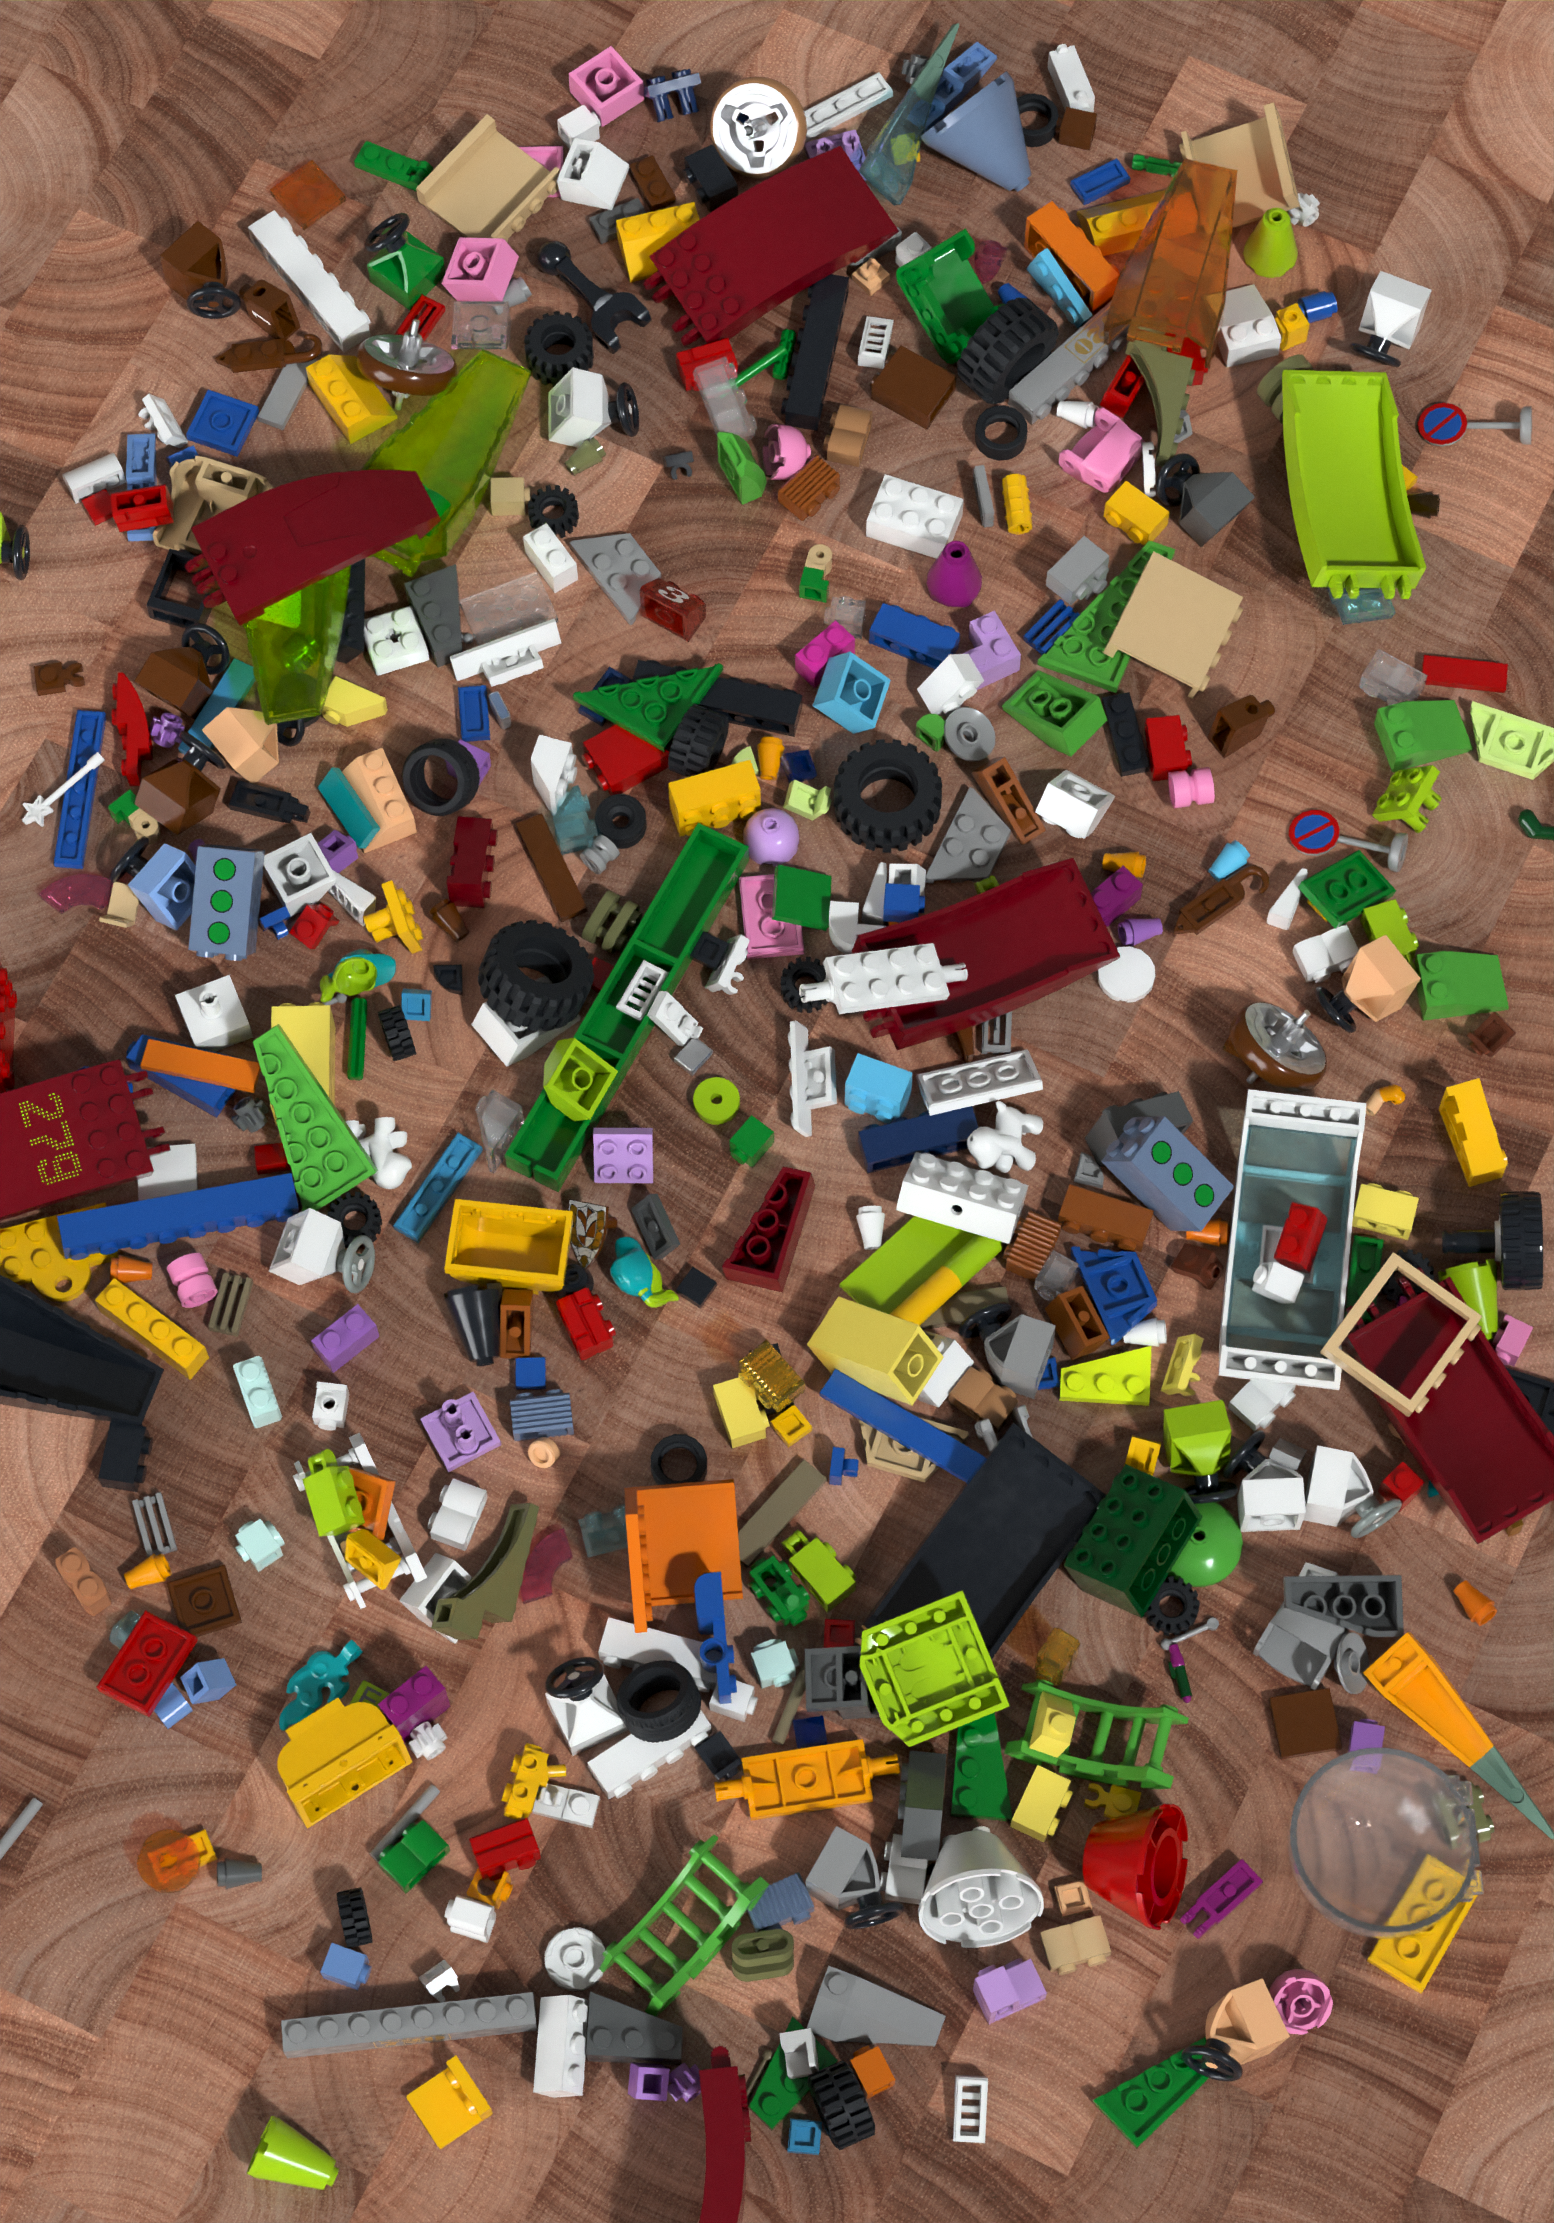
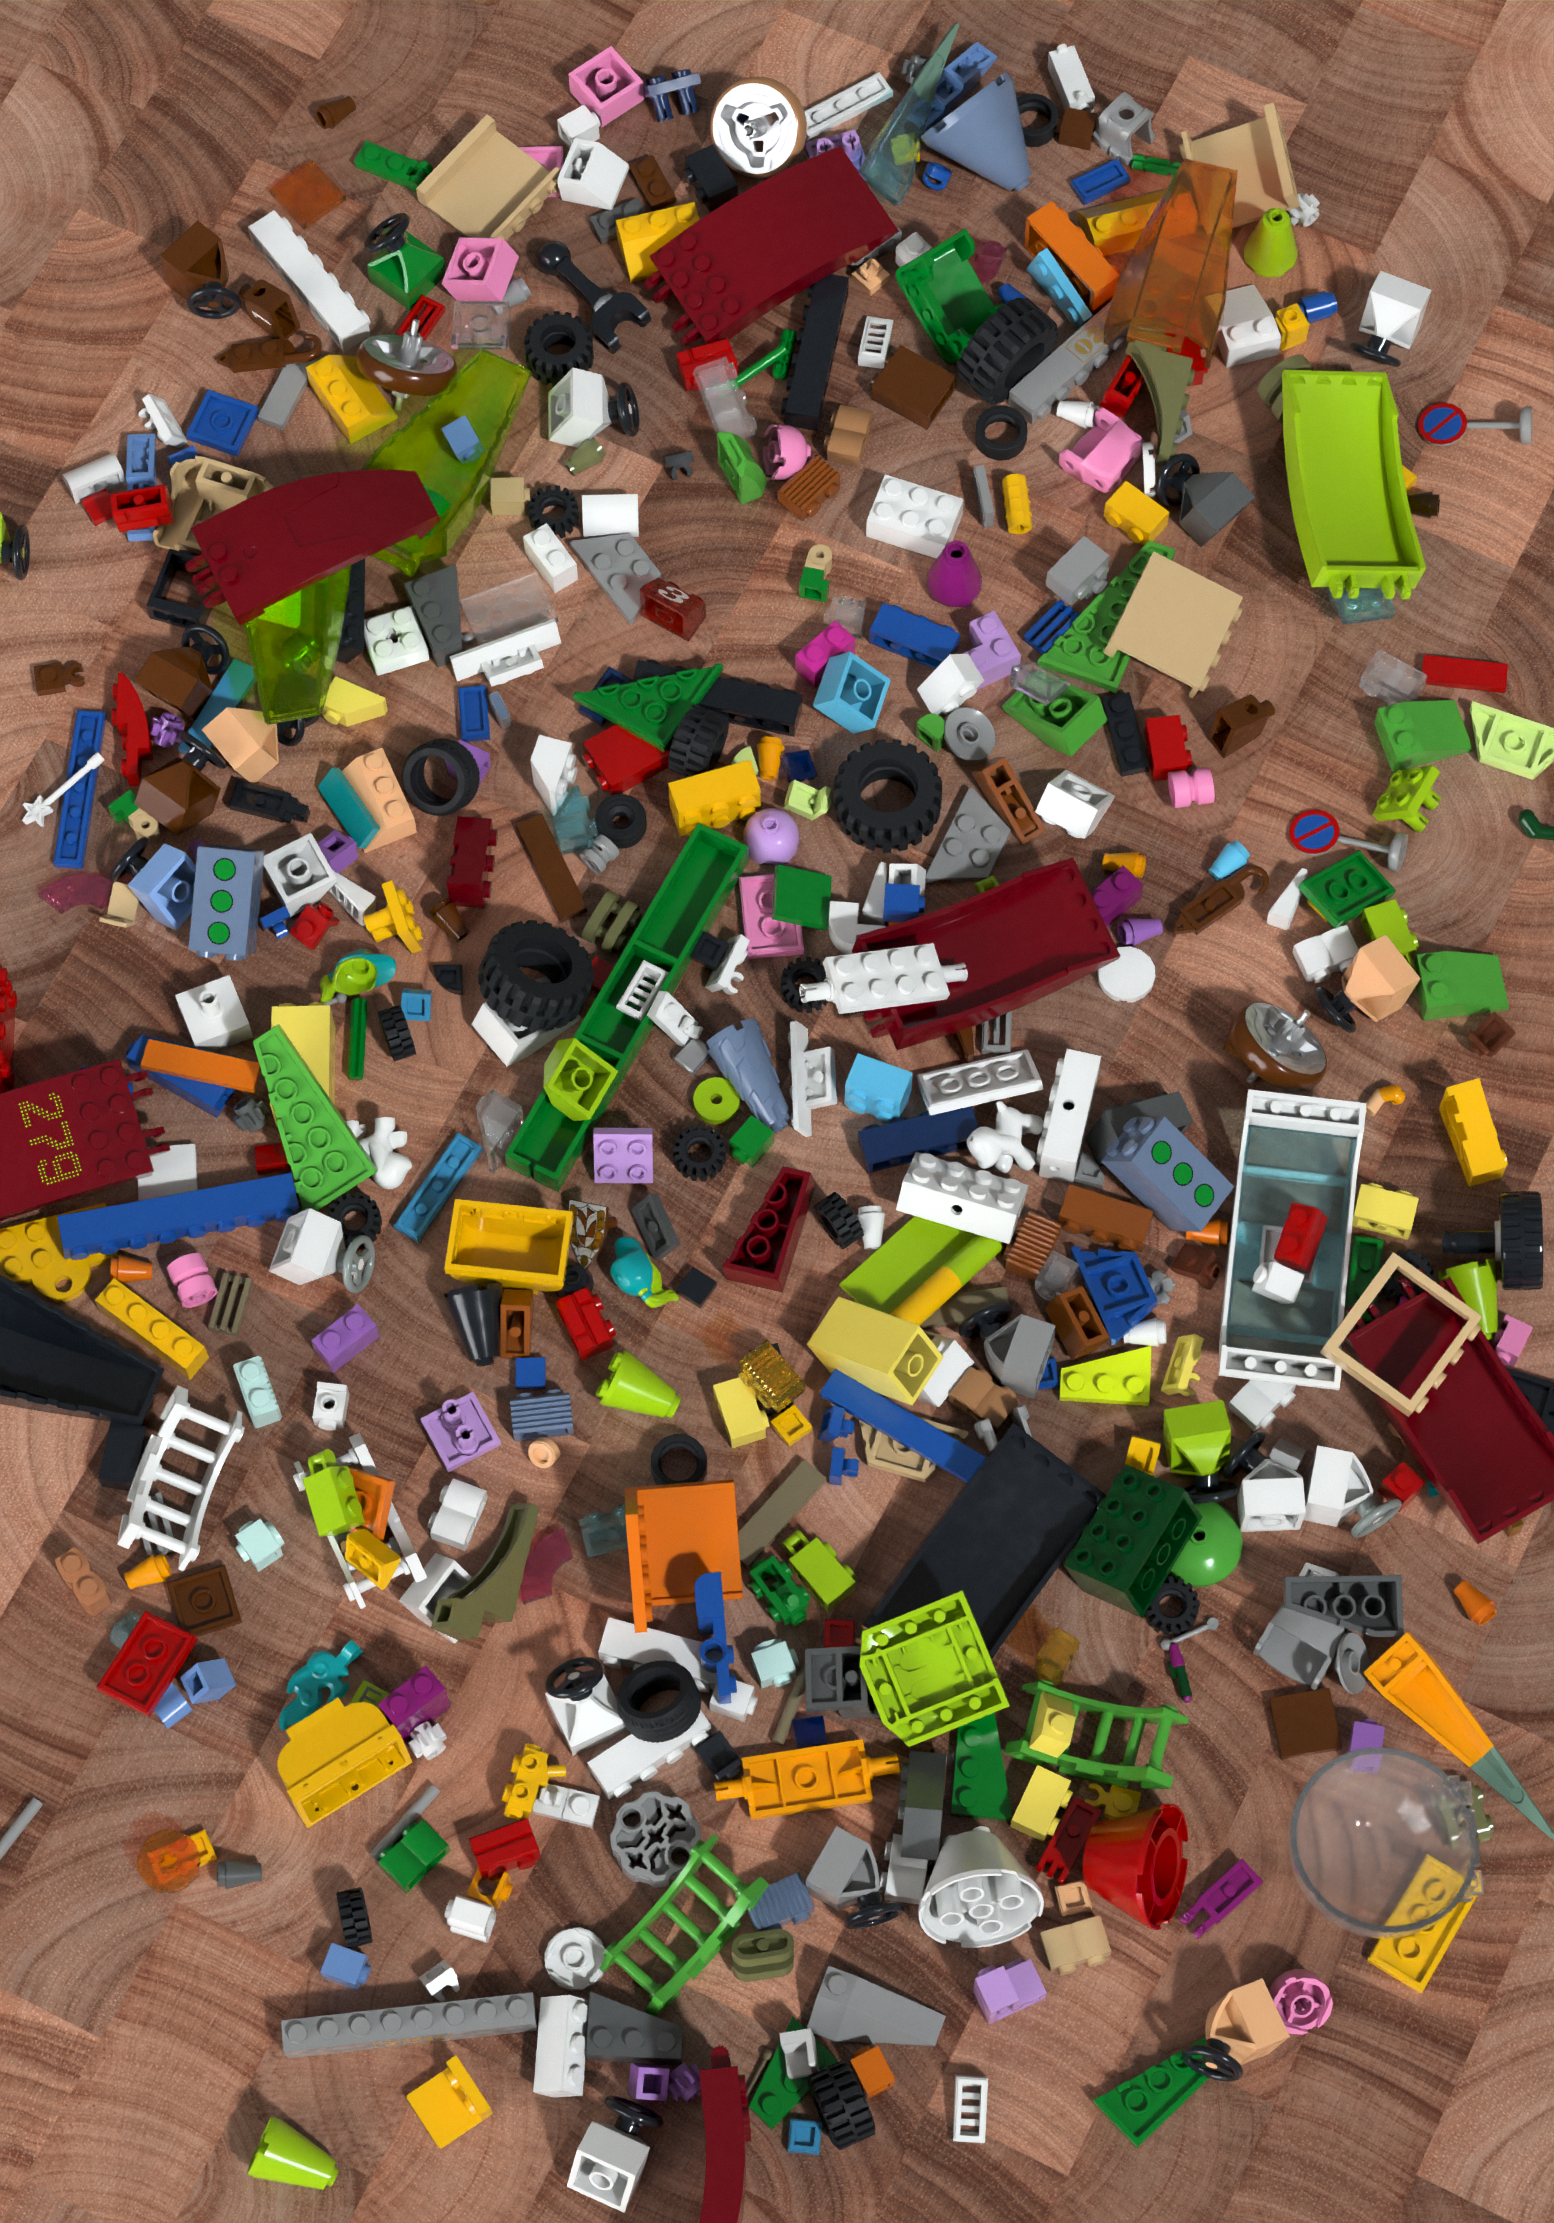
(150, 1470): none -> white fence
(333, 112): none -> reddish brown cone
(463, 440): none -> medium blue brick
(610, 515): none -> white brick
(613, 2157): none -> white piece
(636, 1388): none -> lime cone
(685, 1837): none -> light grey connector
(699, 1136): none -> black tyre
(747, 1064): none -> sand blue cone
(834, 1425): none -> blue tile
(838, 1220): none -> black tyre
(938, 172): none -> blue tile
(1037, 682): none -> clear slope
(1067, 1115): none -> white brick
(1069, 1838): none -> red hinge
(1119, 123): none -> light grey piece
(1161, 1285): none -> light grey plant

